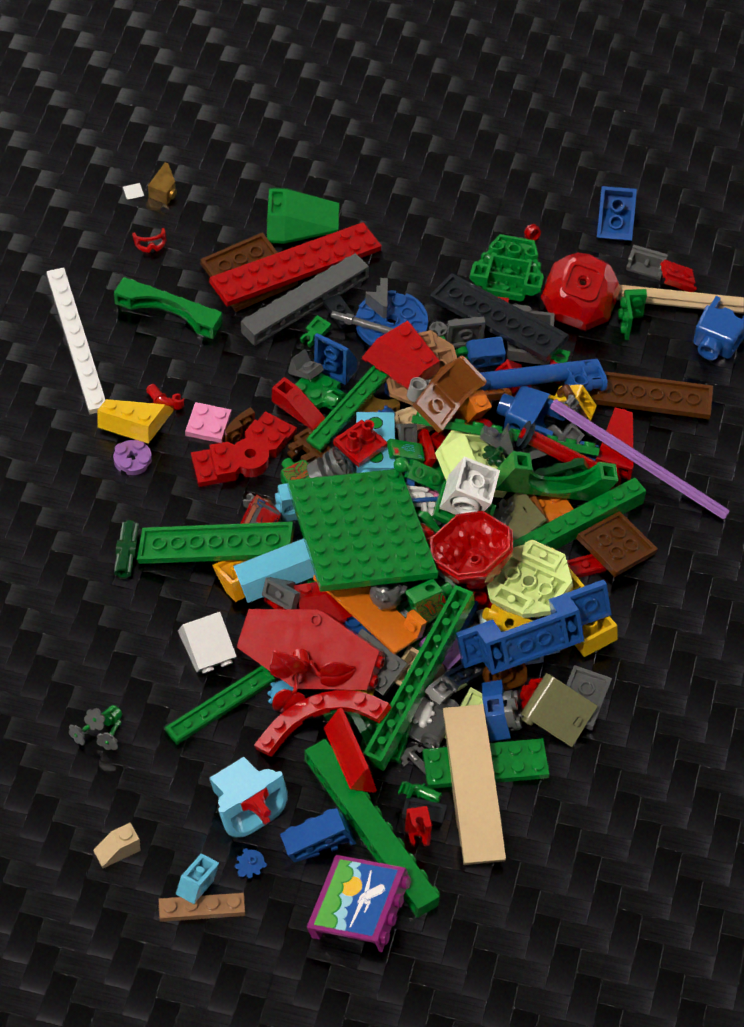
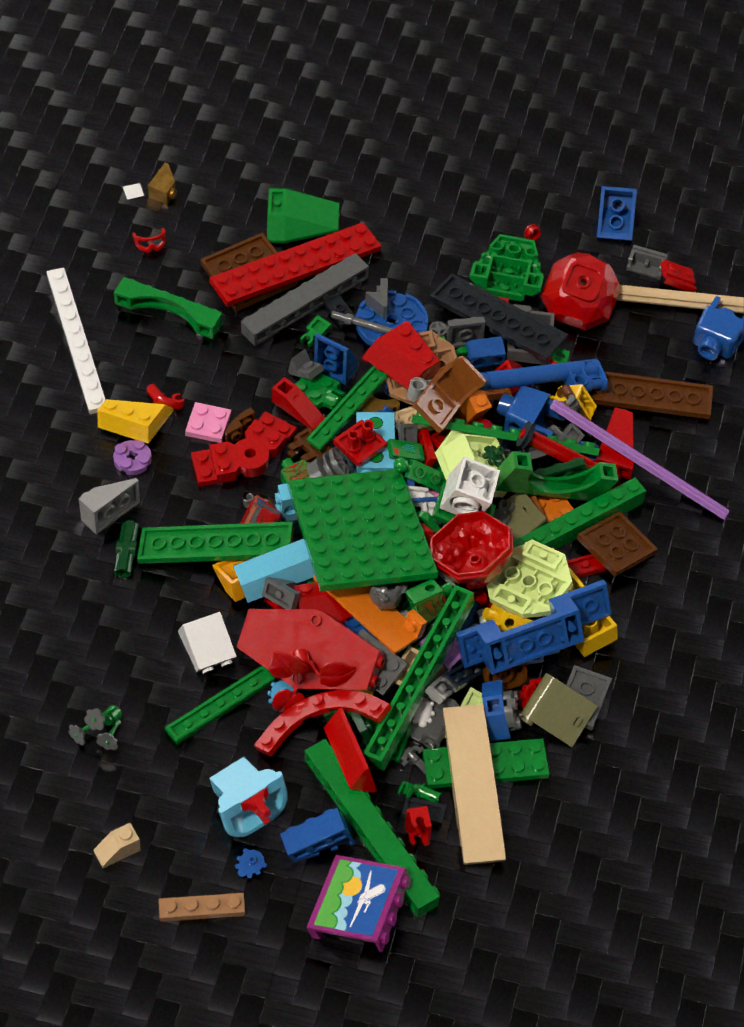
(108, 503): none -> light grey slope
(197, 878): medium azure brick -> none
(494, 438): dark grey slope -> none
(631, 307): green bracket -> none

